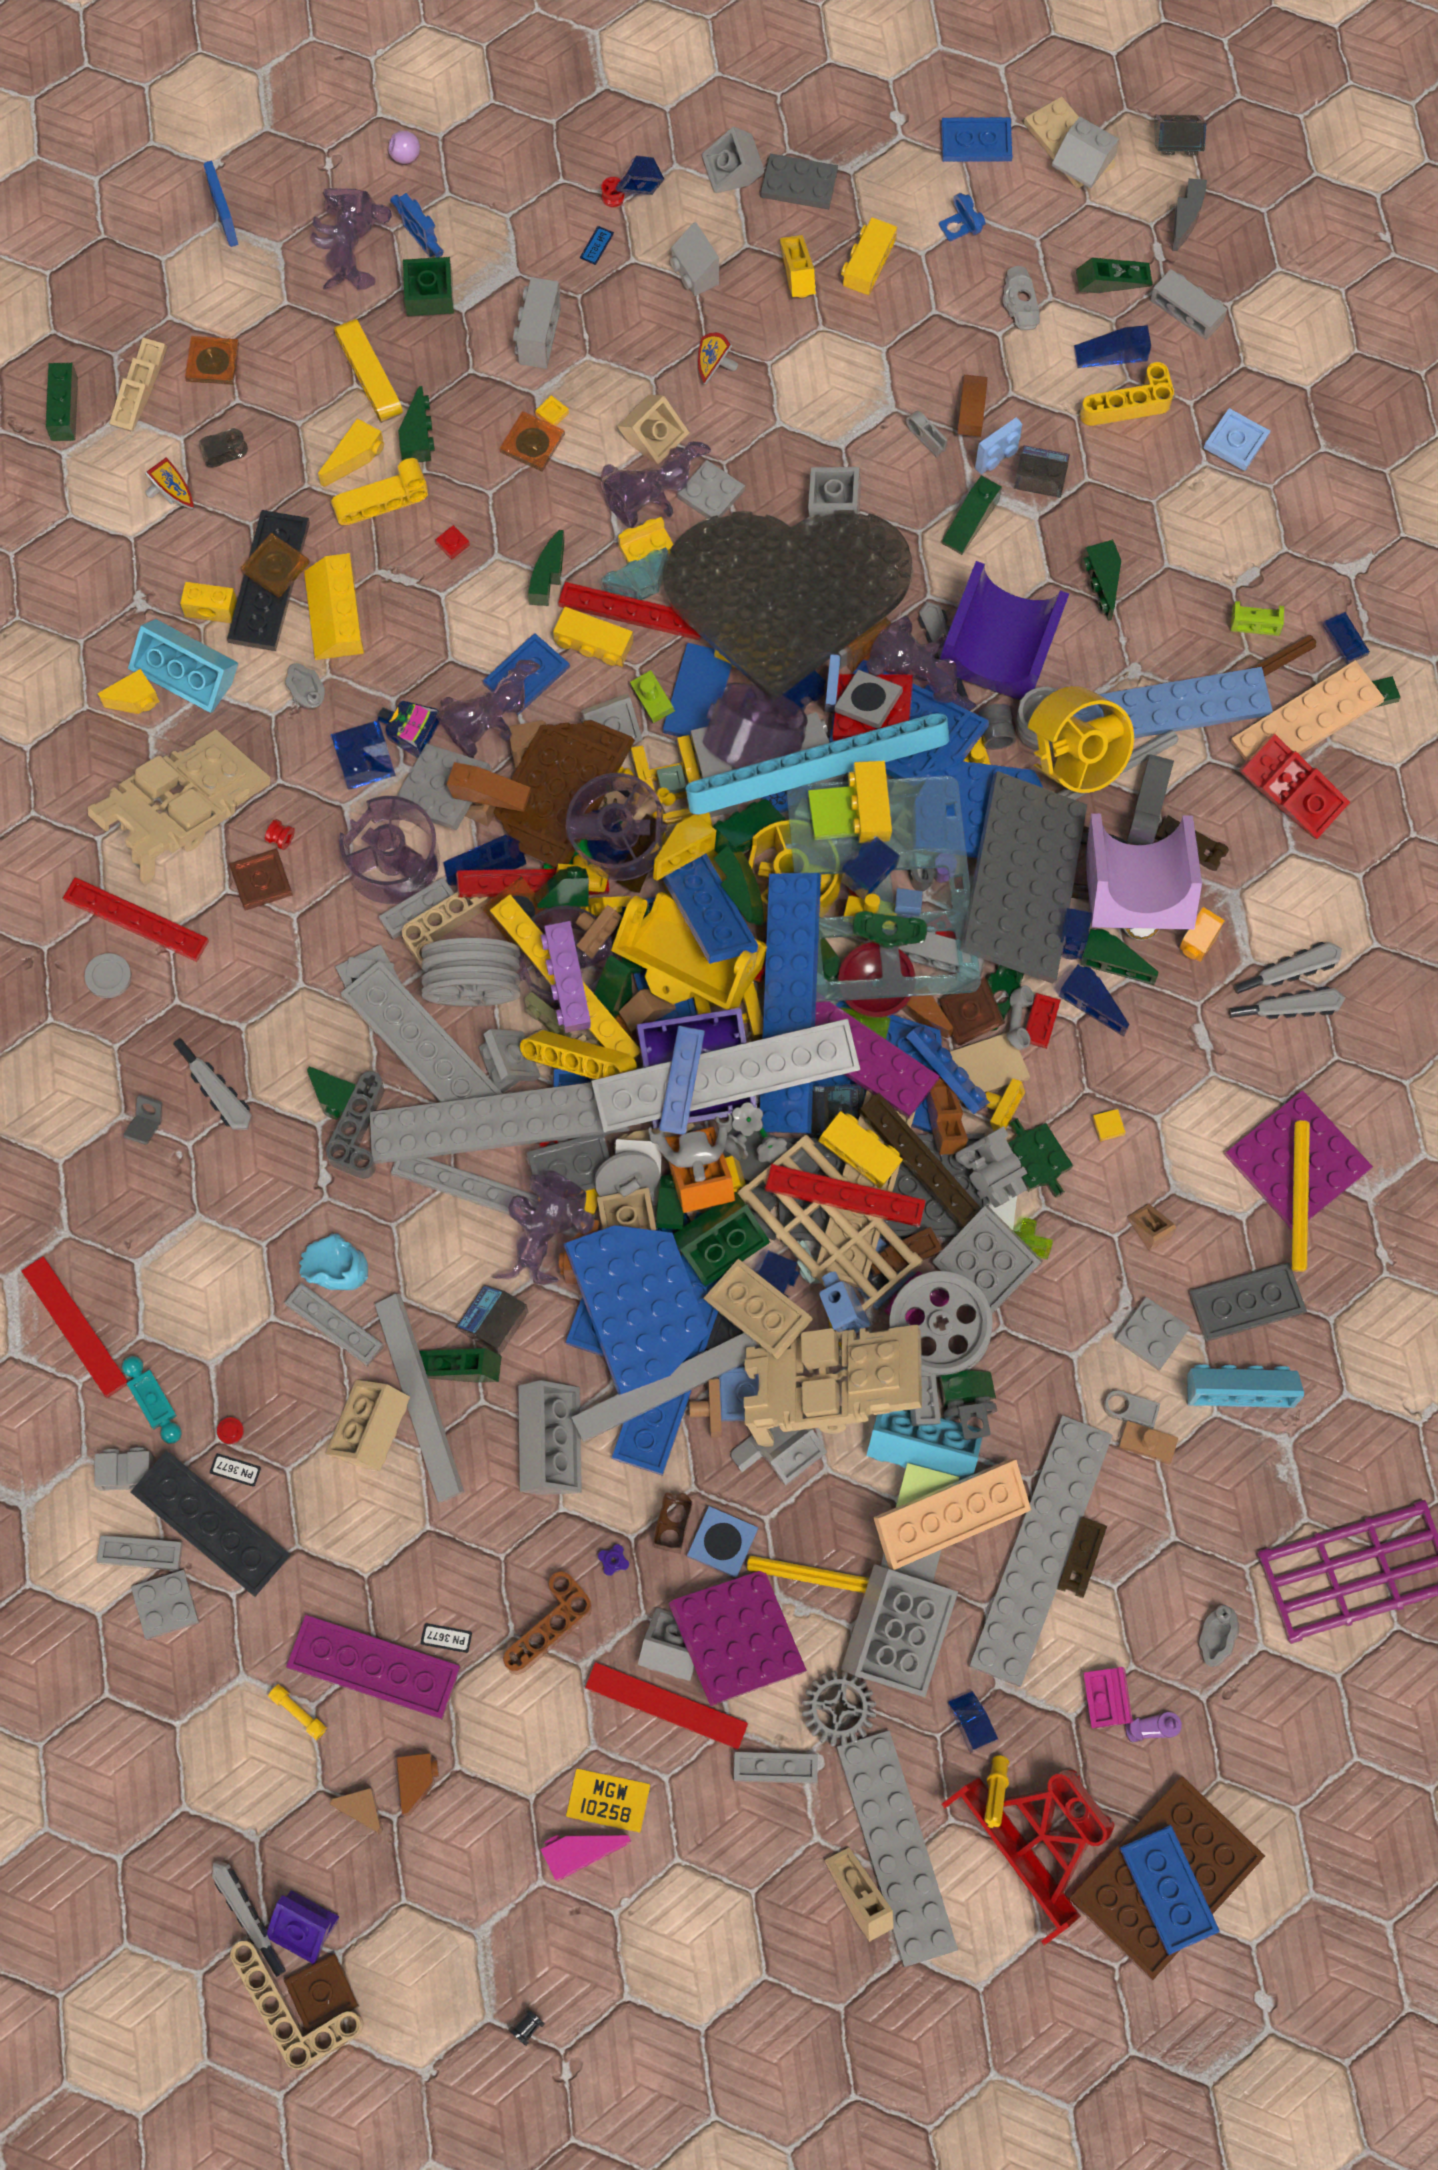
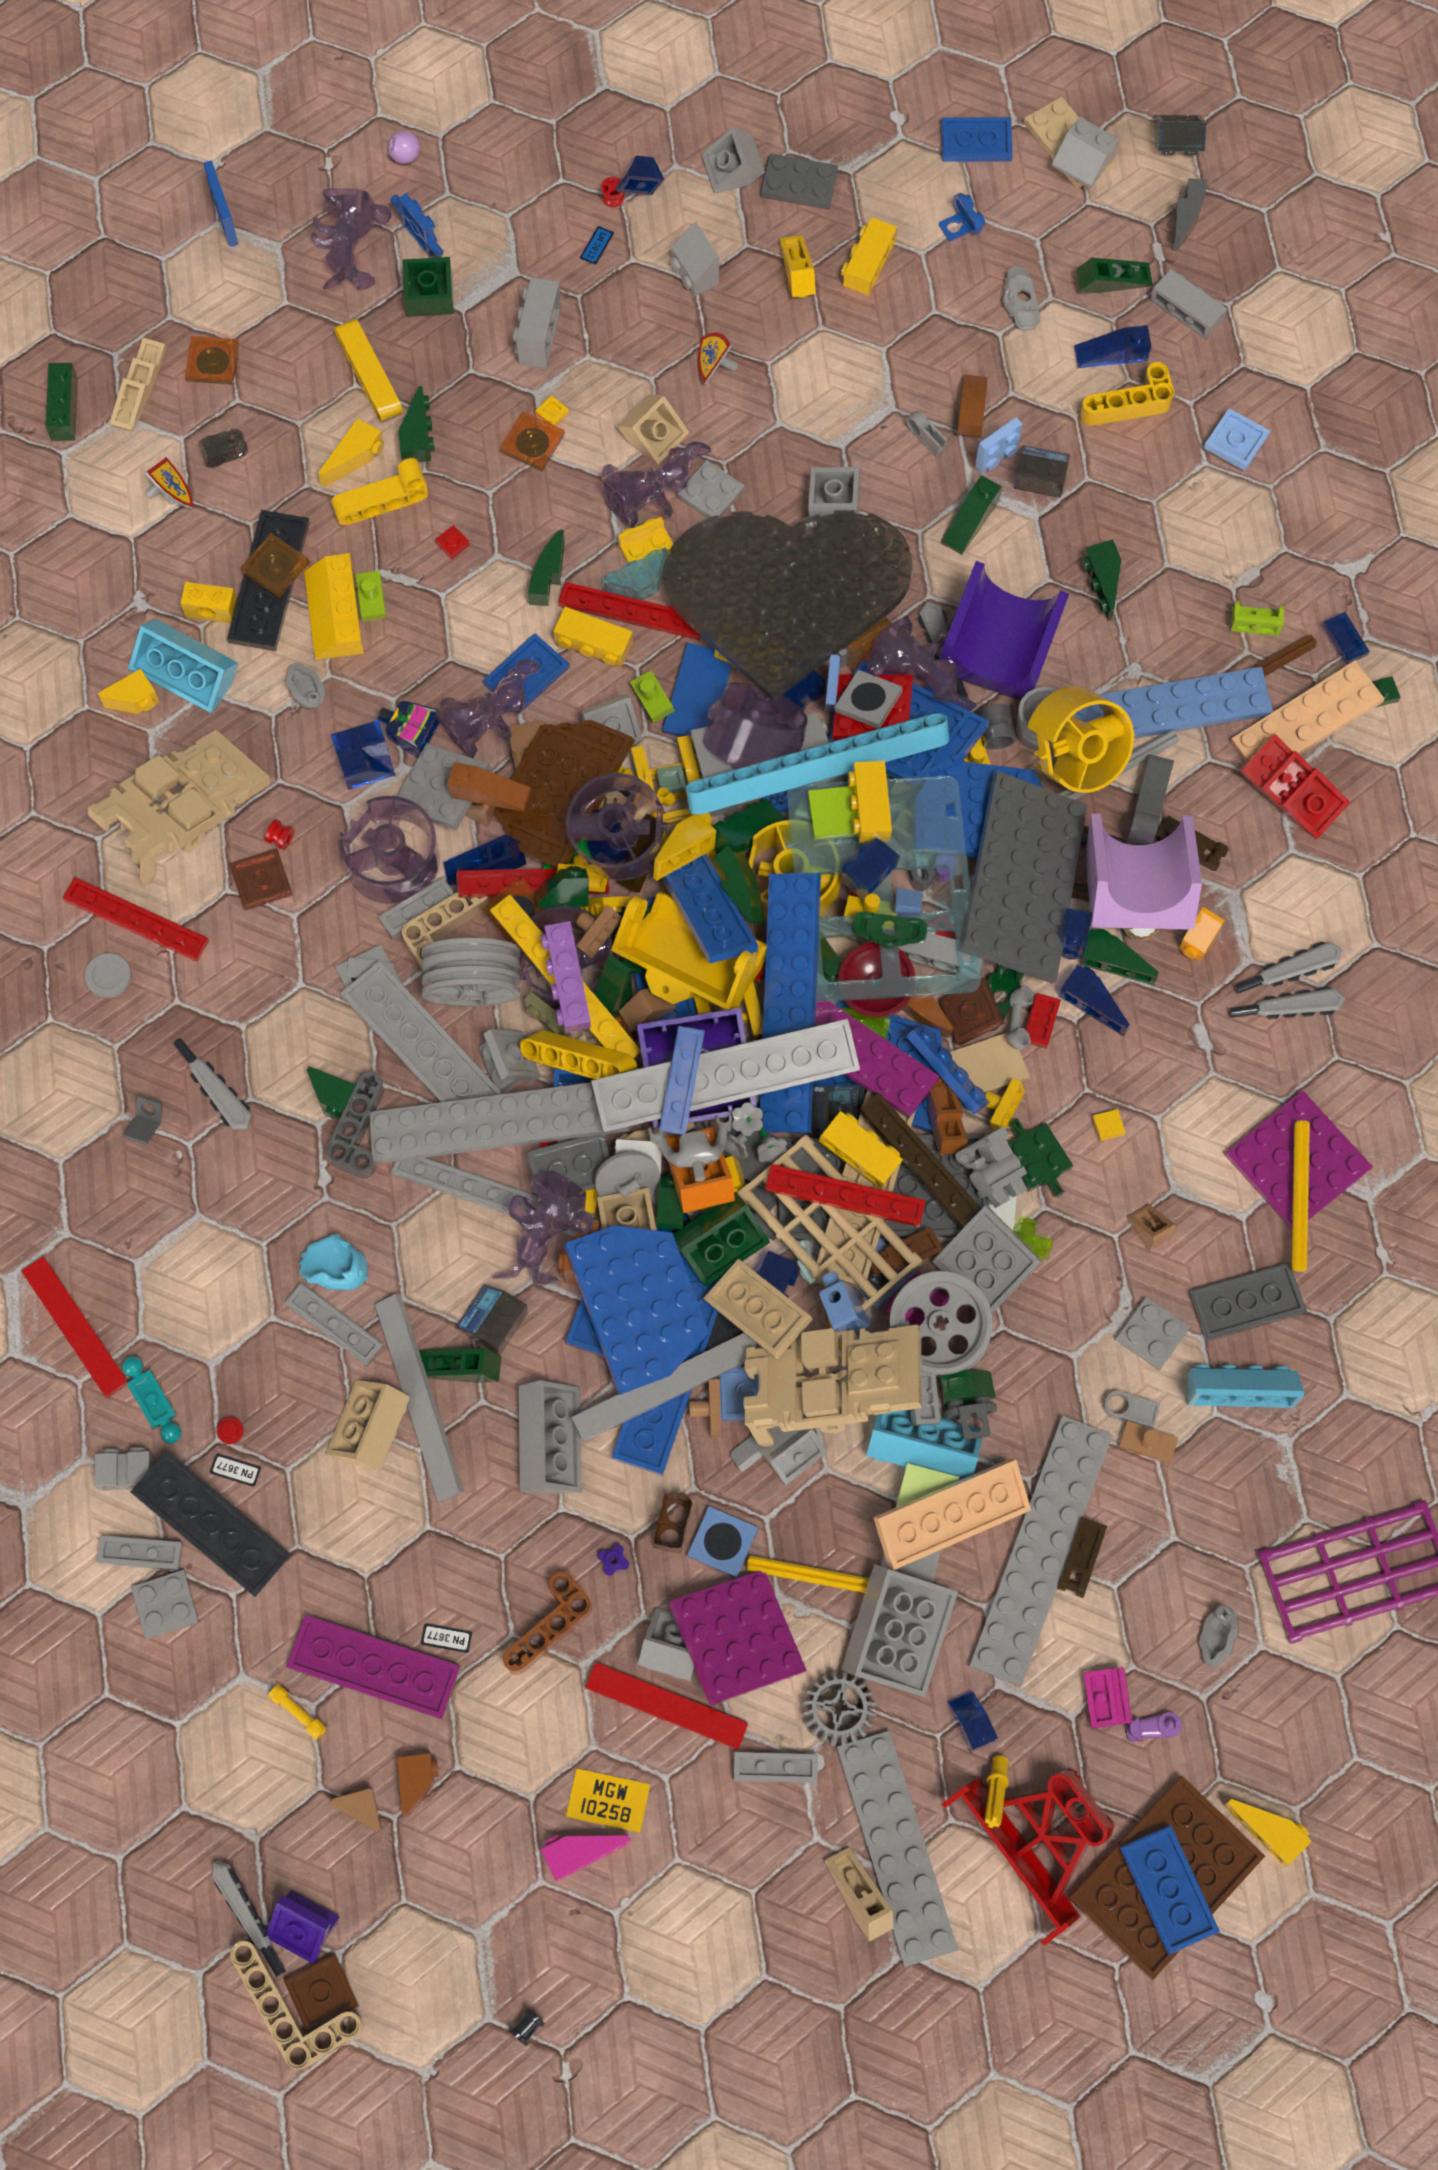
(370, 596): none -> lime tile
(1274, 1832): none -> yellow slope

